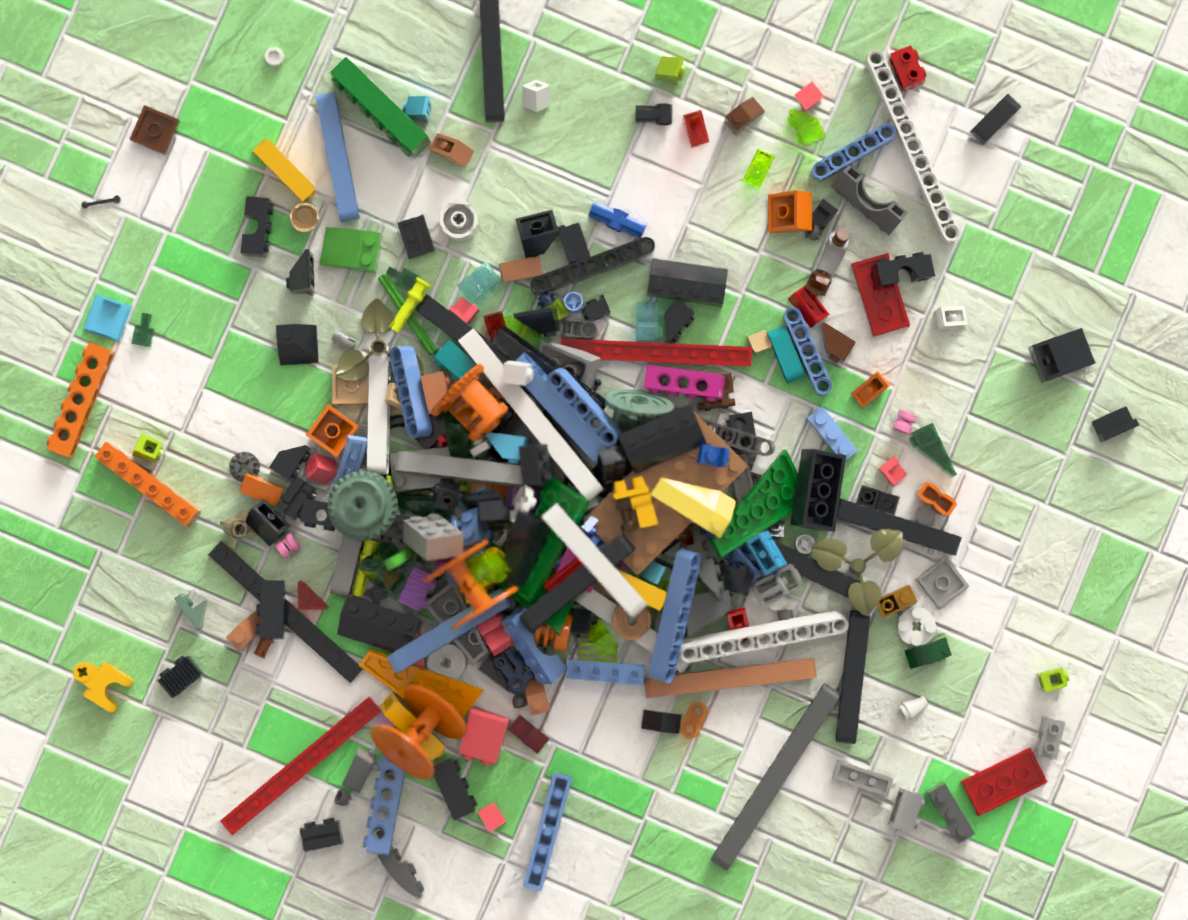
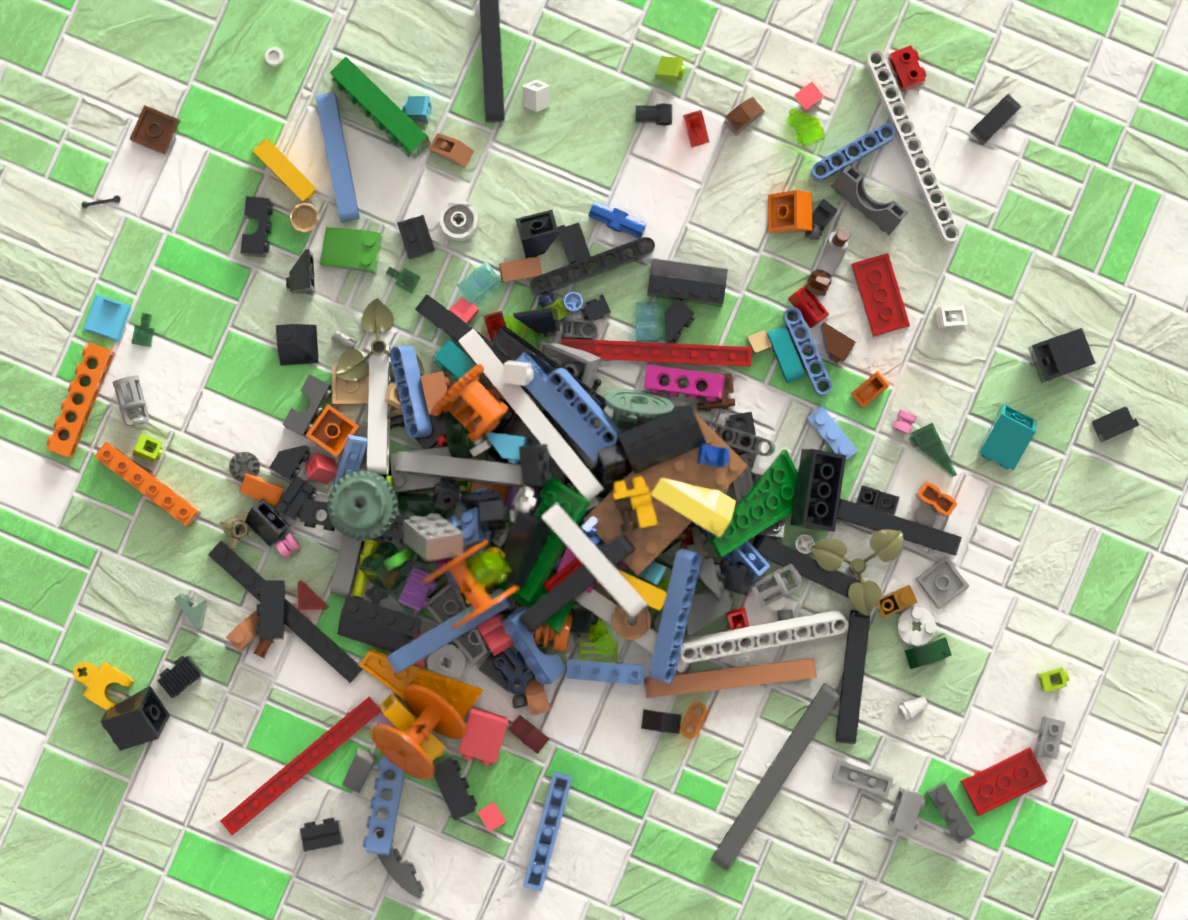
(133, 405): none -> light grey piece
(136, 719): none -> black slope
(317, 392): none -> dark grey arch
(342, 798): dark grey hinge -> none
(412, 320): bright green axle -> none
(414, 297): neon yellow pin -> none
(759, 168): clear neon green slope -> none
(766, 553): dark azure brick -> none
(892, 471): coral panel -> none
(918, 267): black arch -> none
(1008, 437): none -> teal slope

